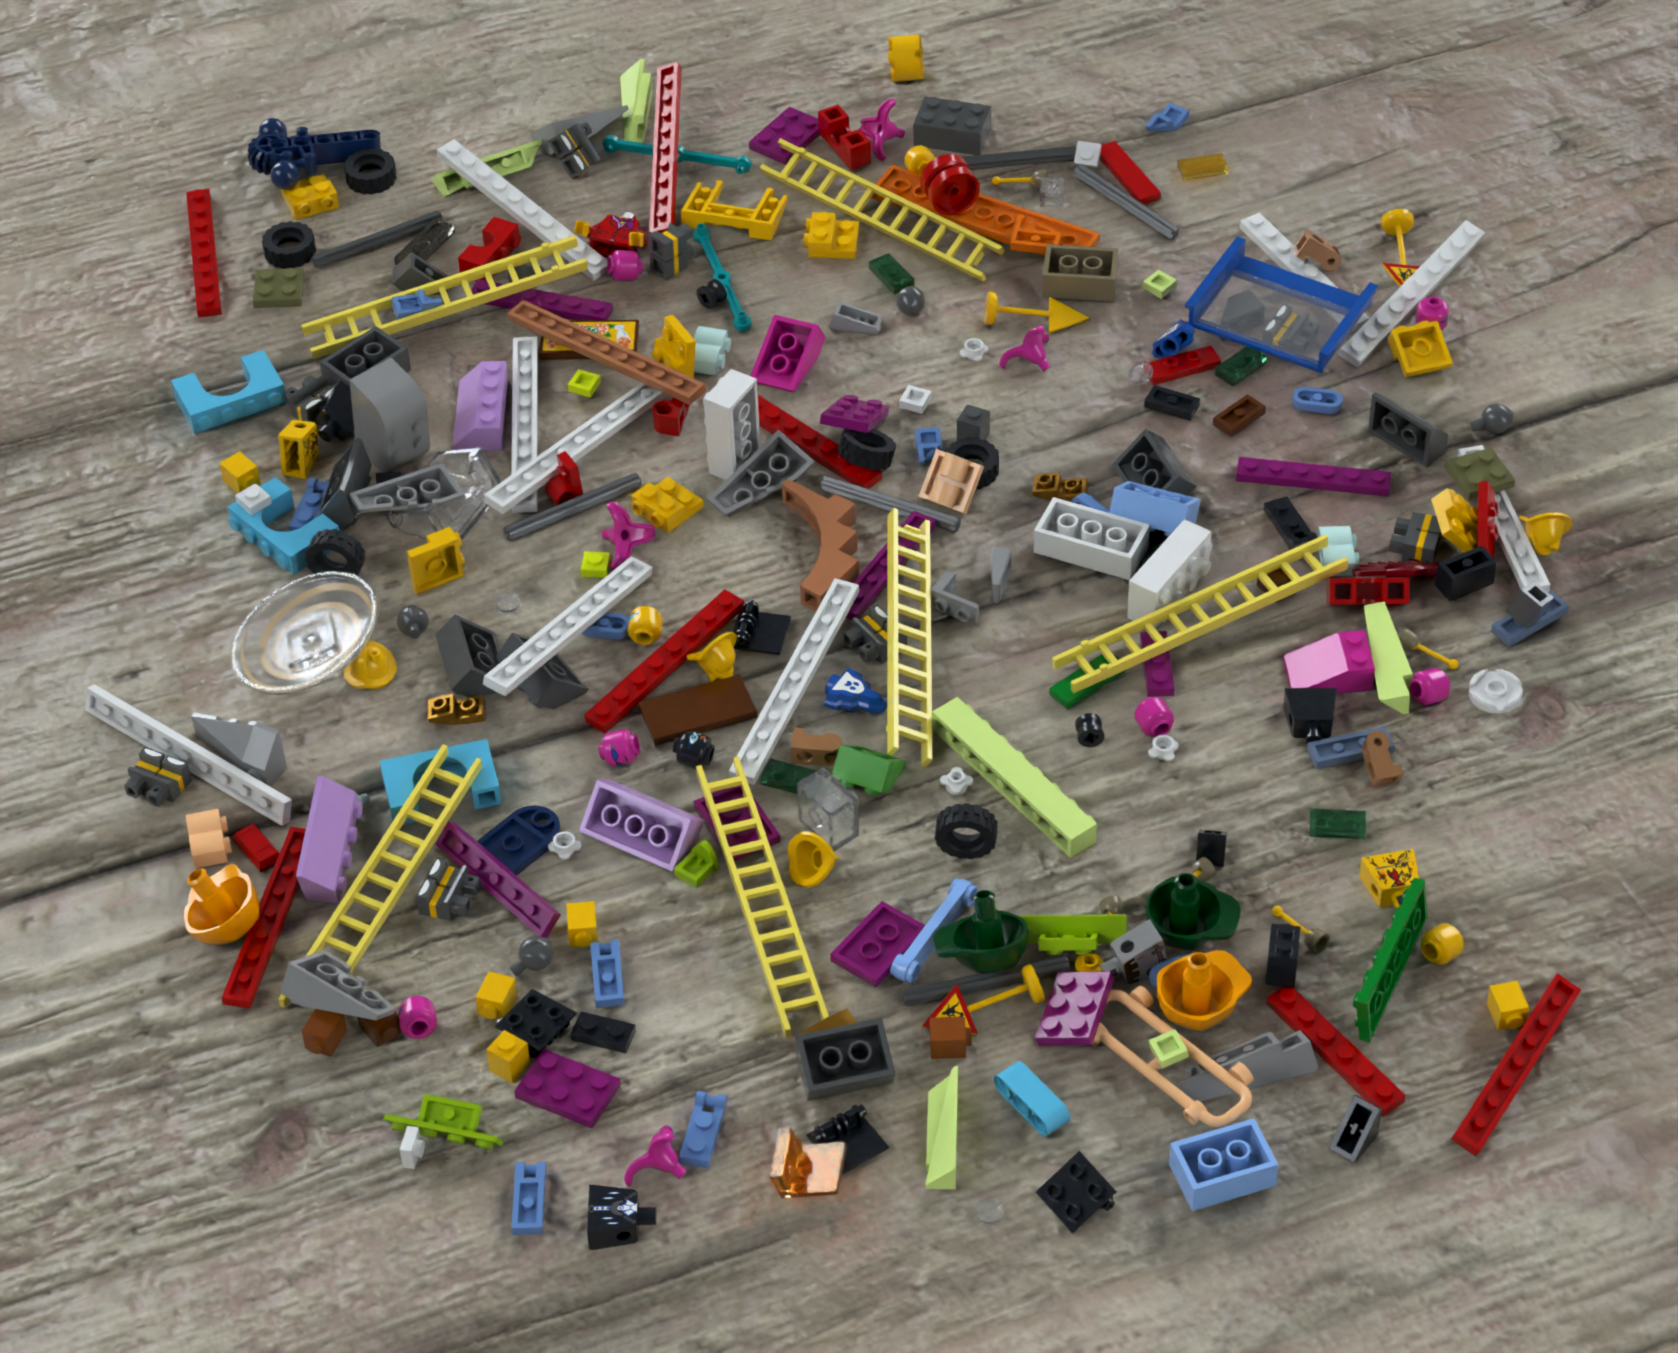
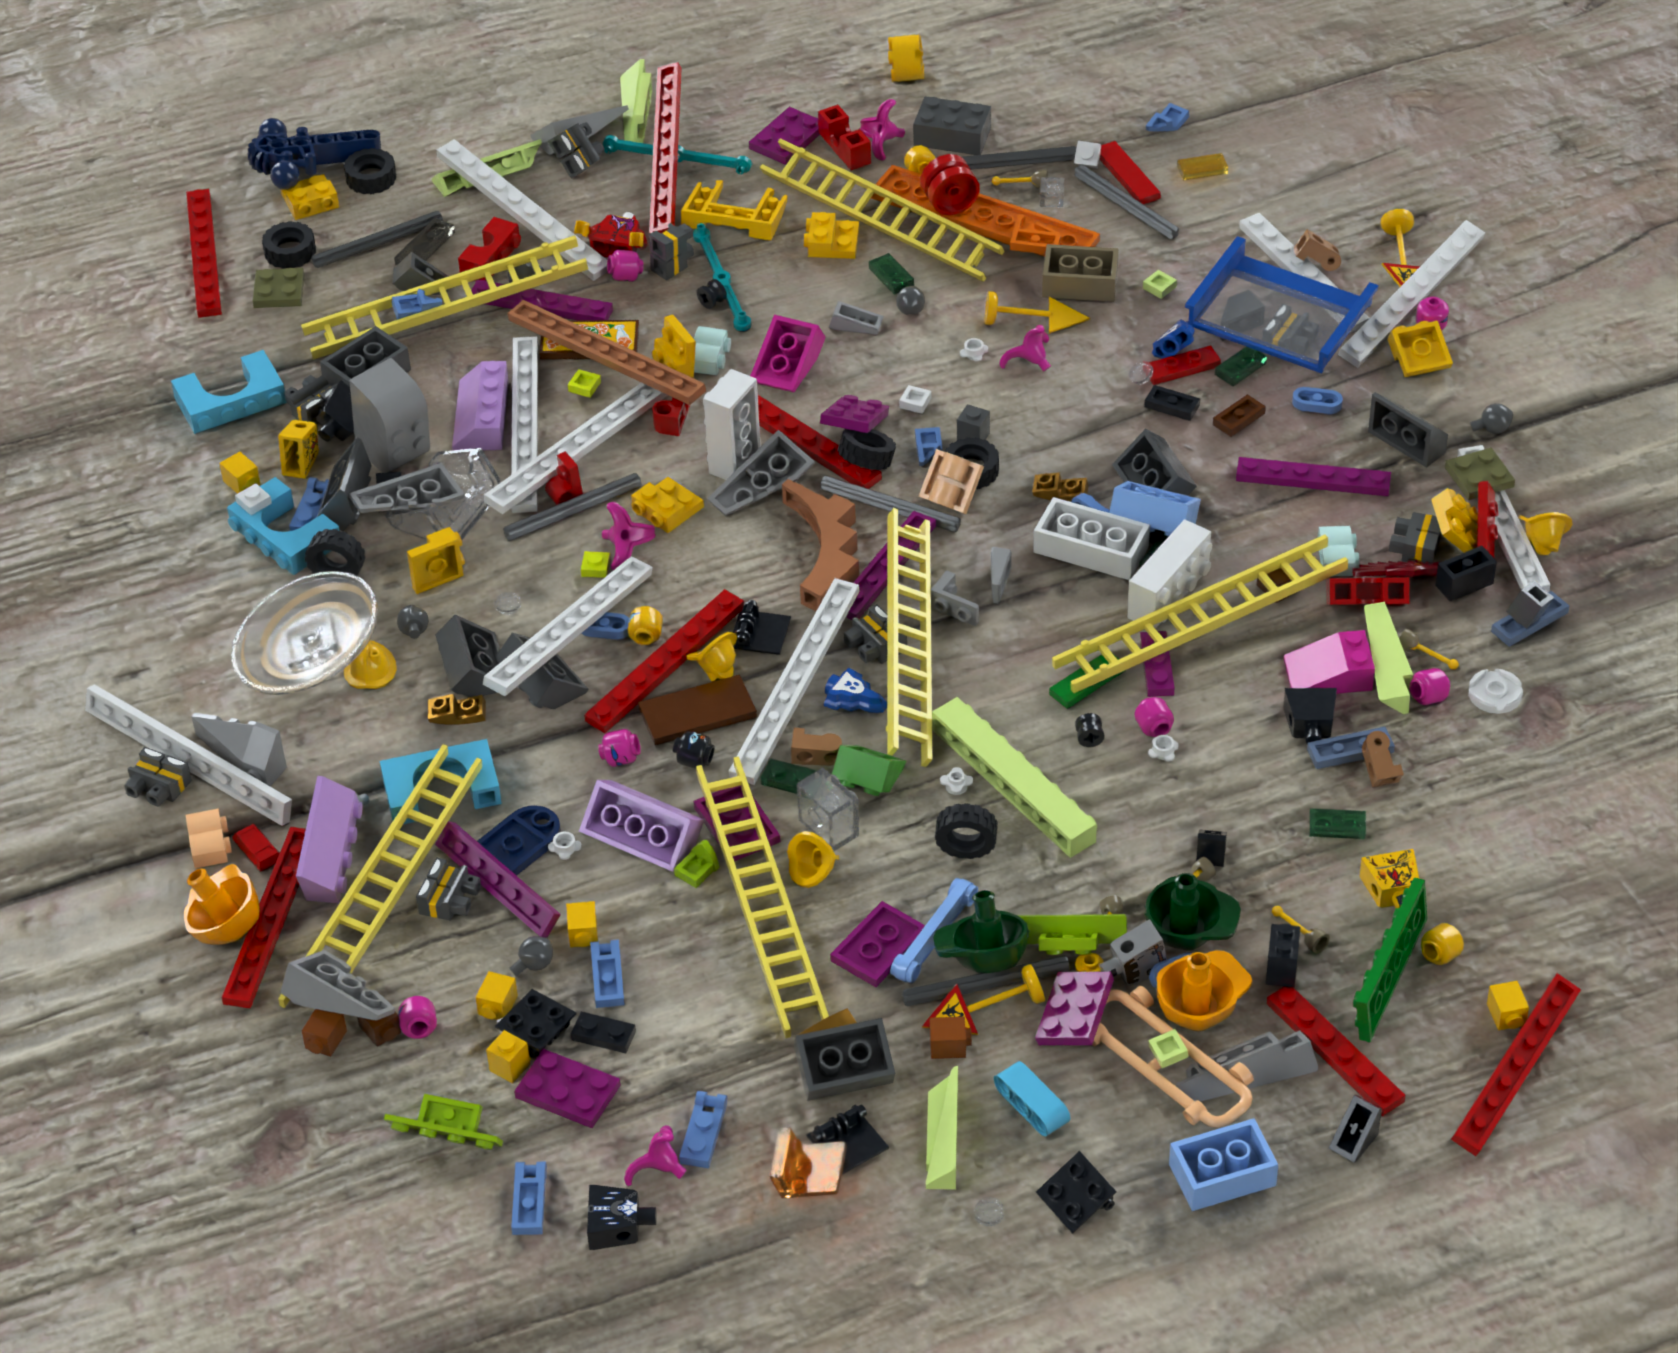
(411, 1147): white plate -> none
(1288, 522): black plate -> none

